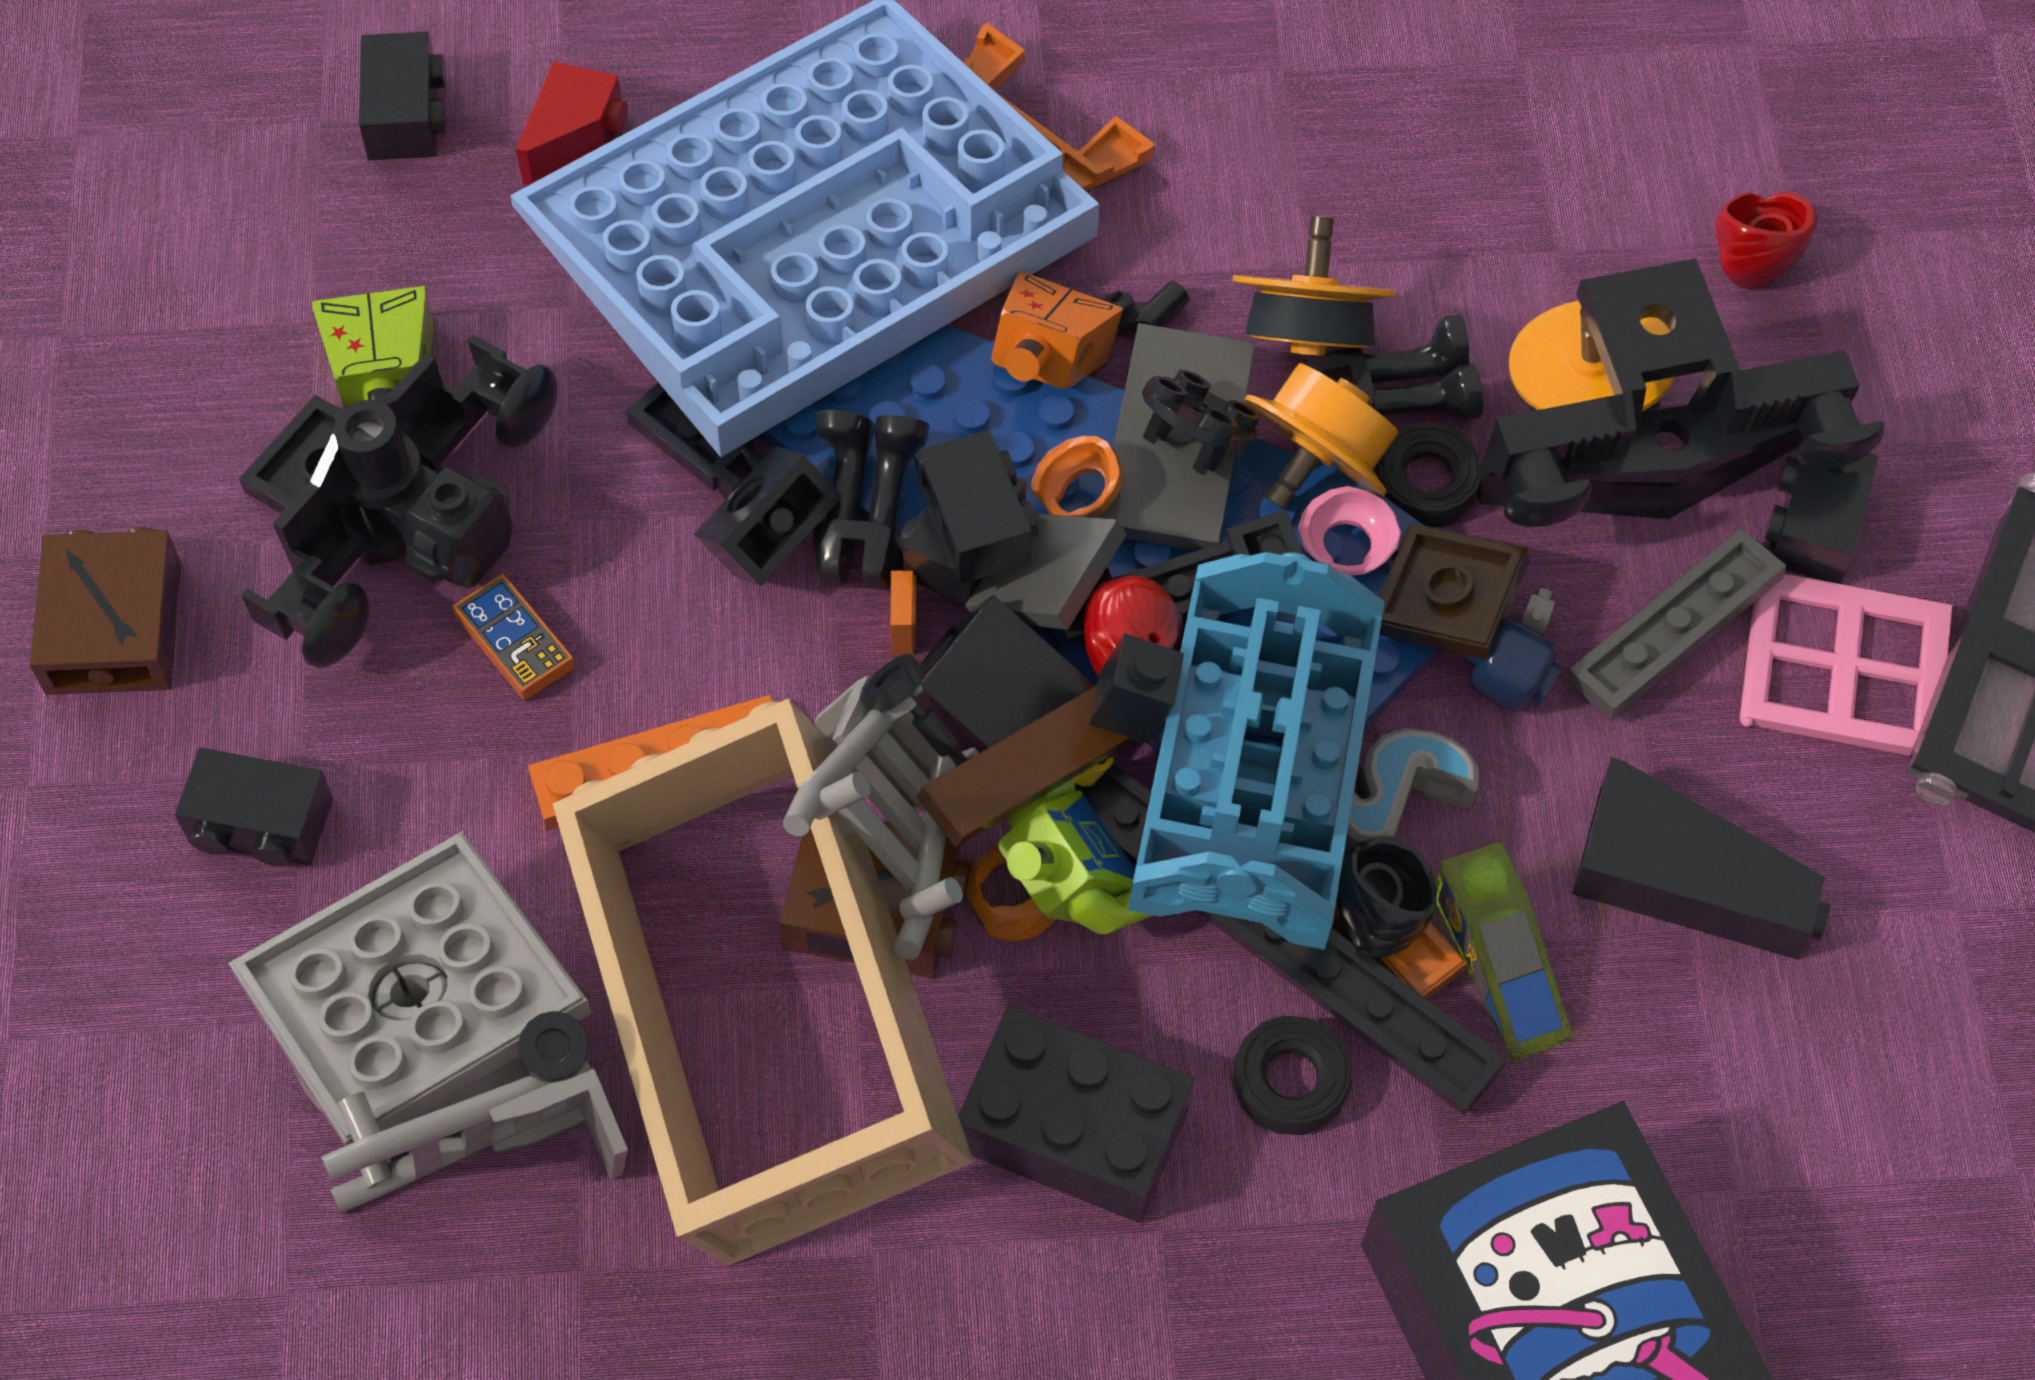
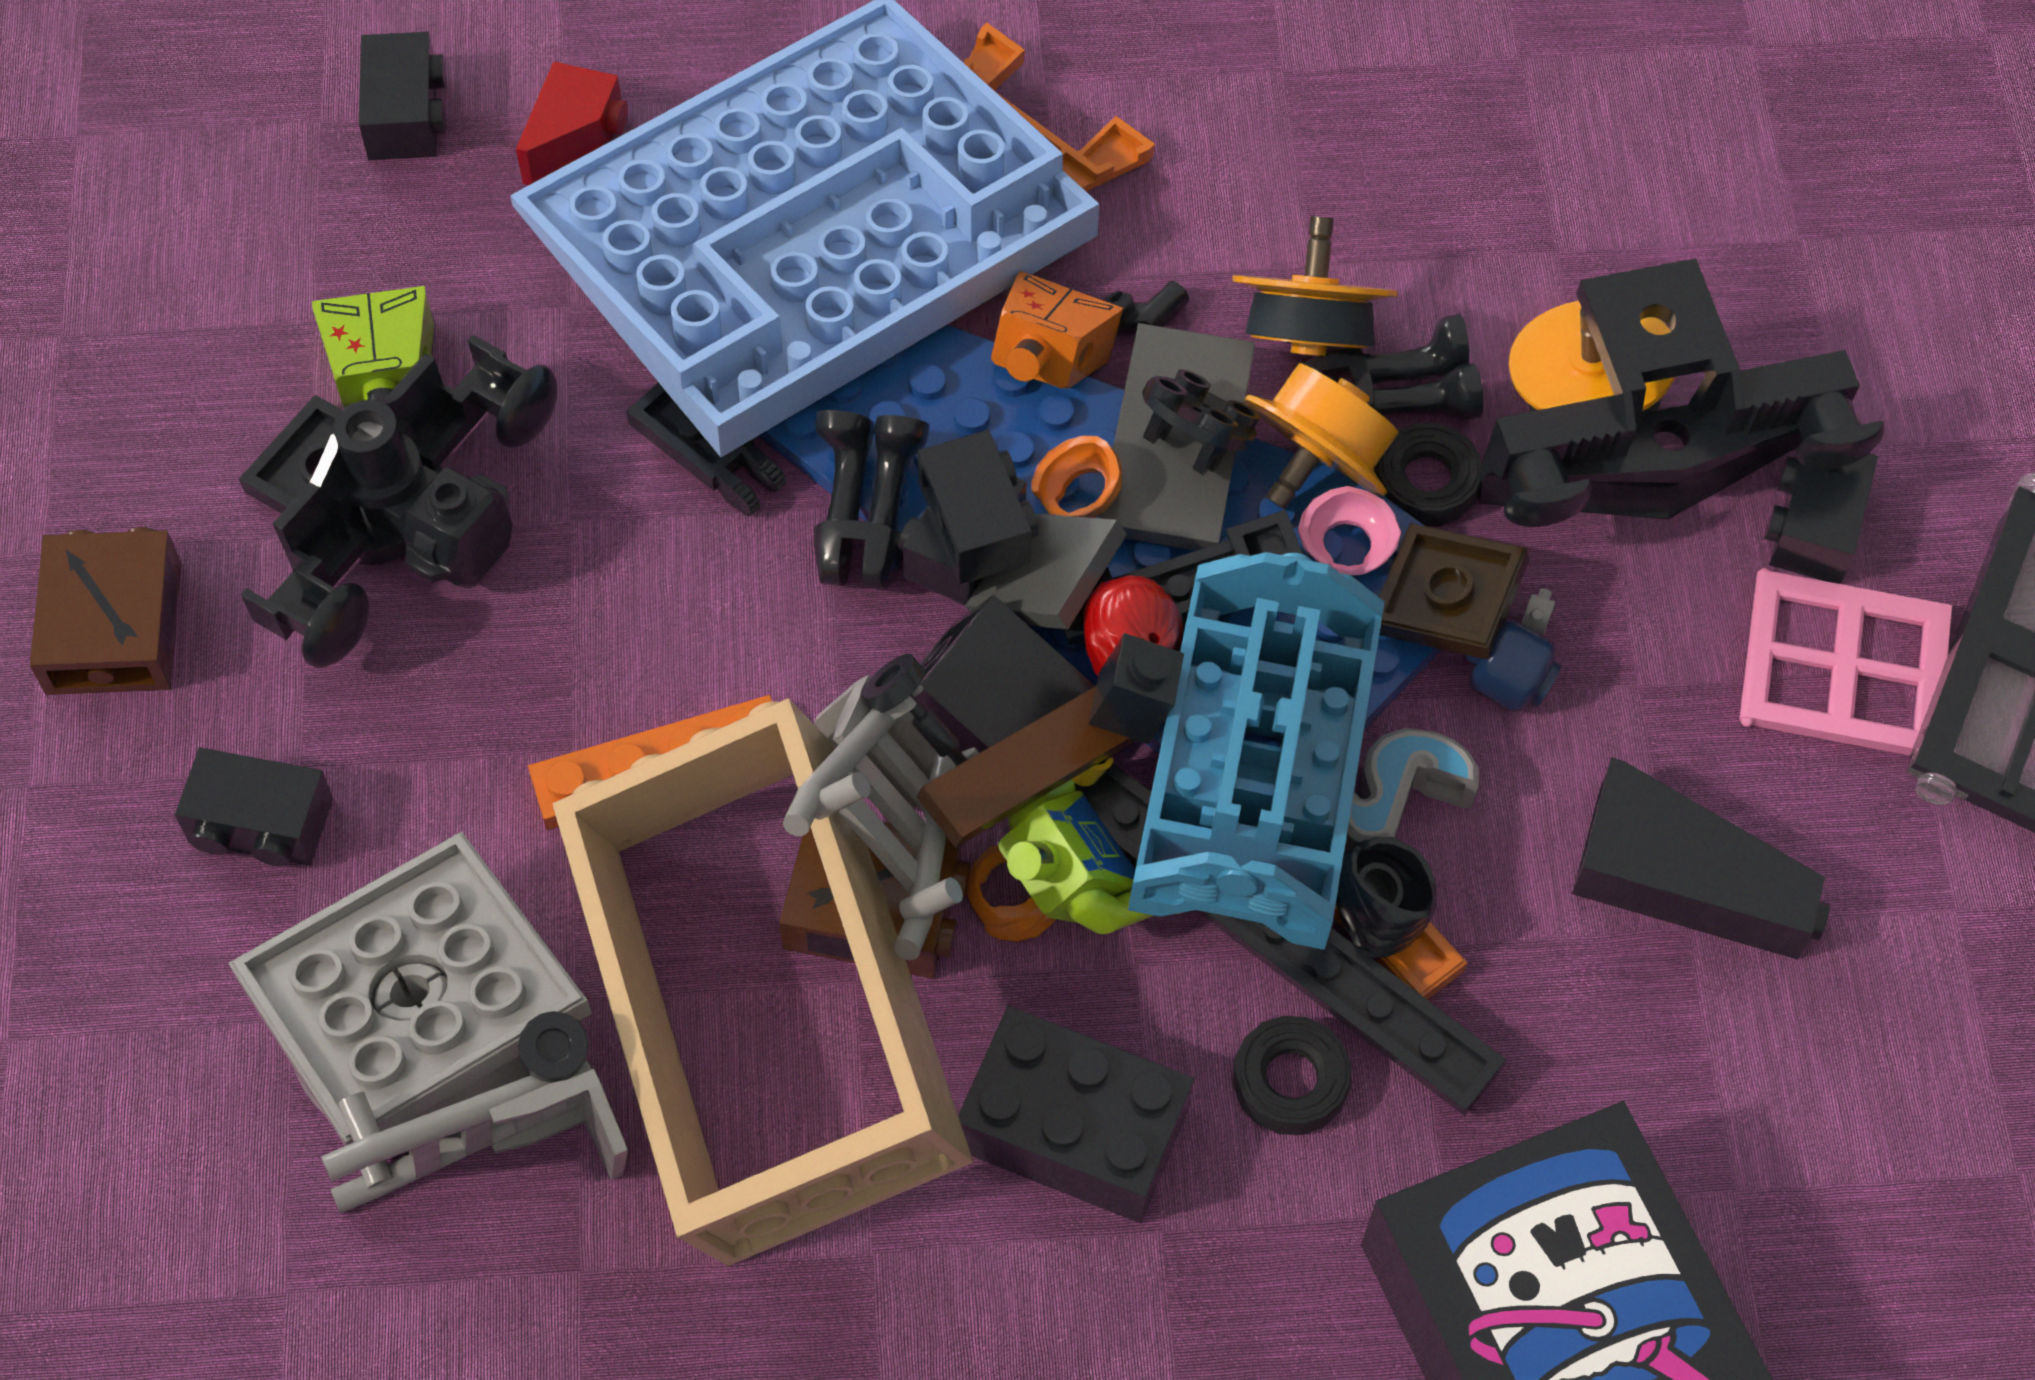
(513, 637): tile -> none
(768, 515): black brick -> none
(903, 612): orange tile -> none
(1503, 949): slope -> none
(1676, 624): dark grey plate -> none
(1763, 236): red hair -> none

